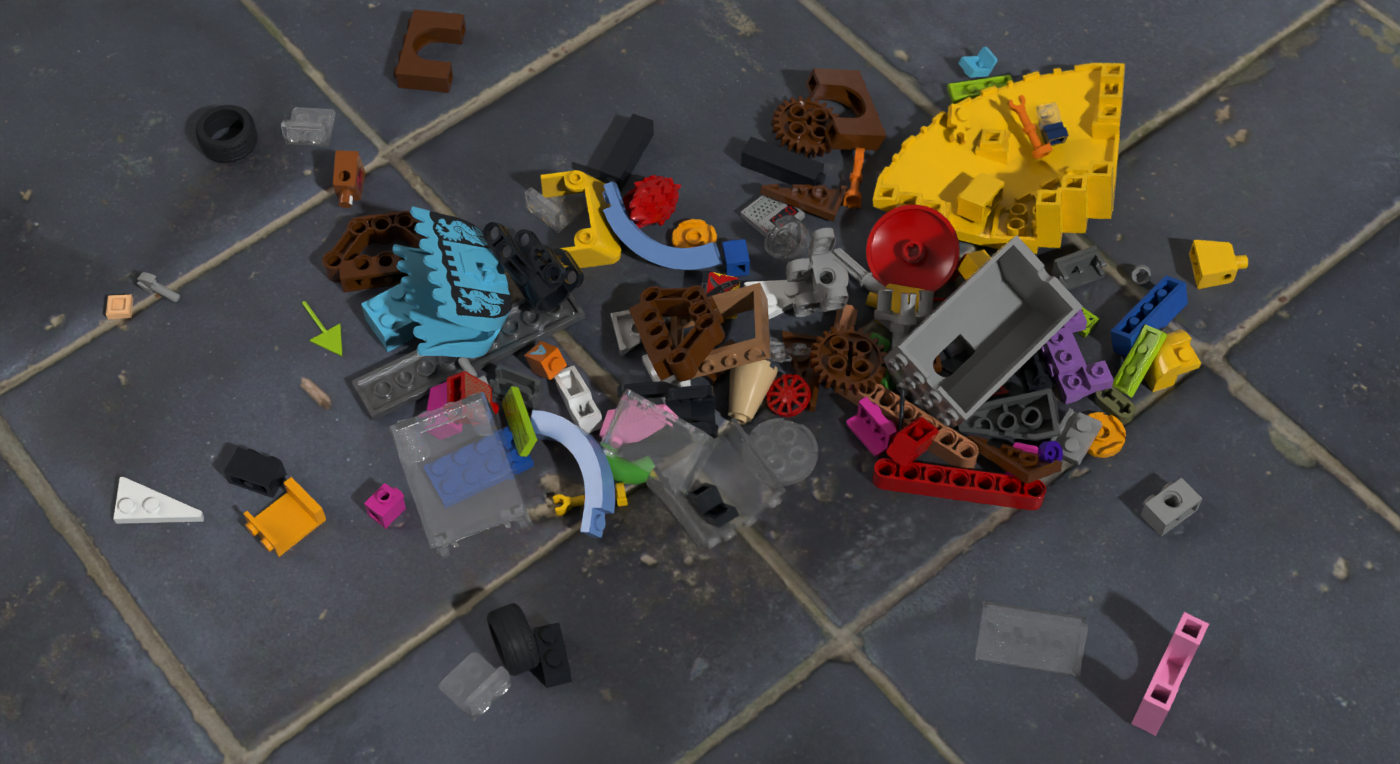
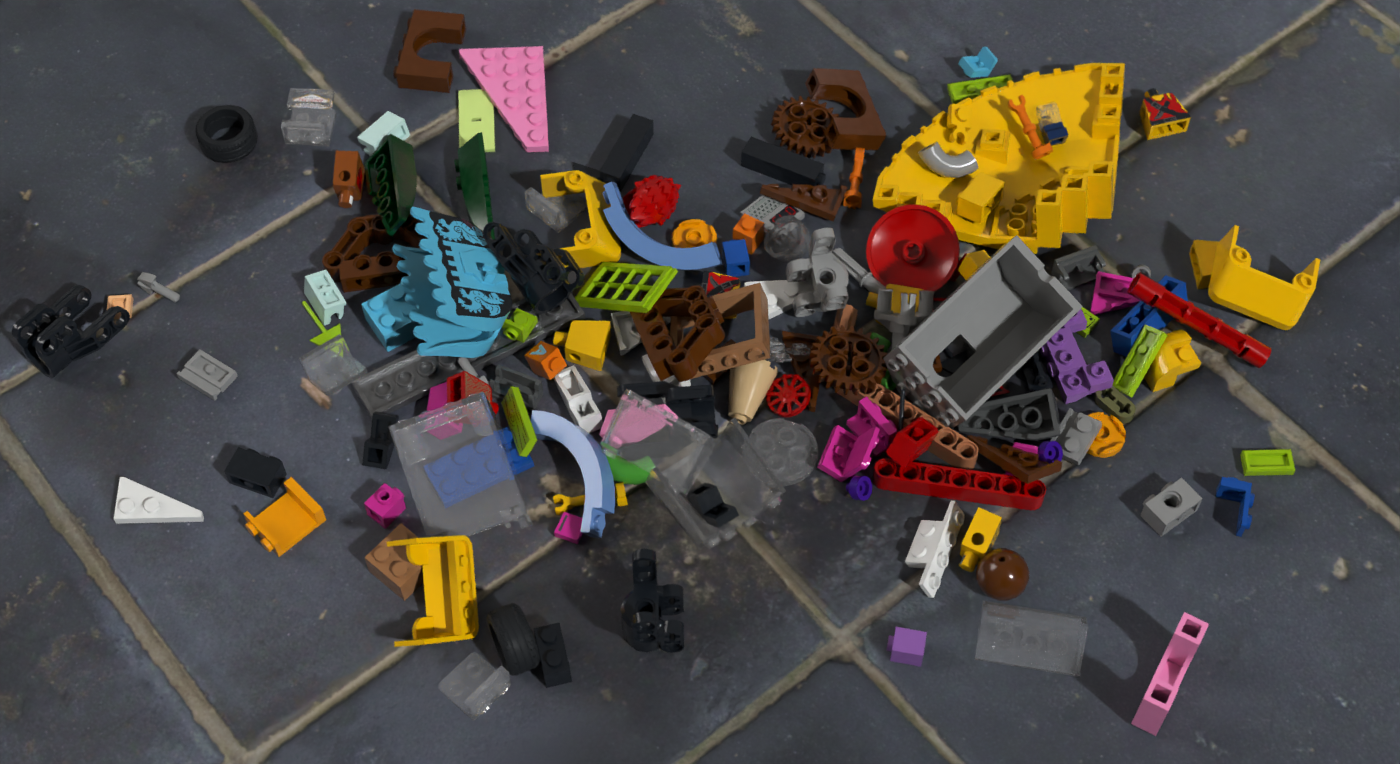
(57, 340): none -> black piece
(207, 374): none -> light grey plate
(310, 98): none -> clear tile
(324, 296): none -> light aqua hinge
(332, 366): none -> clear bracket
(380, 444): none -> black slope
(381, 129): none -> light aqua hinge
(392, 181): none -> dark green wedge
(392, 565): none -> medium nougat brick
(447, 589): none -> yellow windscreen
(475, 181): none -> dark green wedge
(476, 106): none -> yellowish green piece
(516, 88): none -> bright pink wing
(519, 325): none -> lime bracket
(569, 528): none -> dark pink tile
(585, 342): none -> yellow torso
(647, 603): none -> black piece
(665, 274): none -> lime piece
(751, 230): none -> orange brick
(847, 453): none -> dark pink bracket
(859, 488): none -> dark purple tile
(907, 646): none -> medium lavender brick
(933, 547): none -> white bracket
(946, 164): none -> light grey cylinder
(979, 538): none -> yellow torso
(1002, 574): none -> reddish brown piece
(1111, 293): none -> dark pink wing
(1162, 115): none -> torso
(1185, 312): none -> red piece
(1238, 491): none -> blue bracket
(1255, 292): none -> yellow windscreen
(1267, 462): none -> lime tile

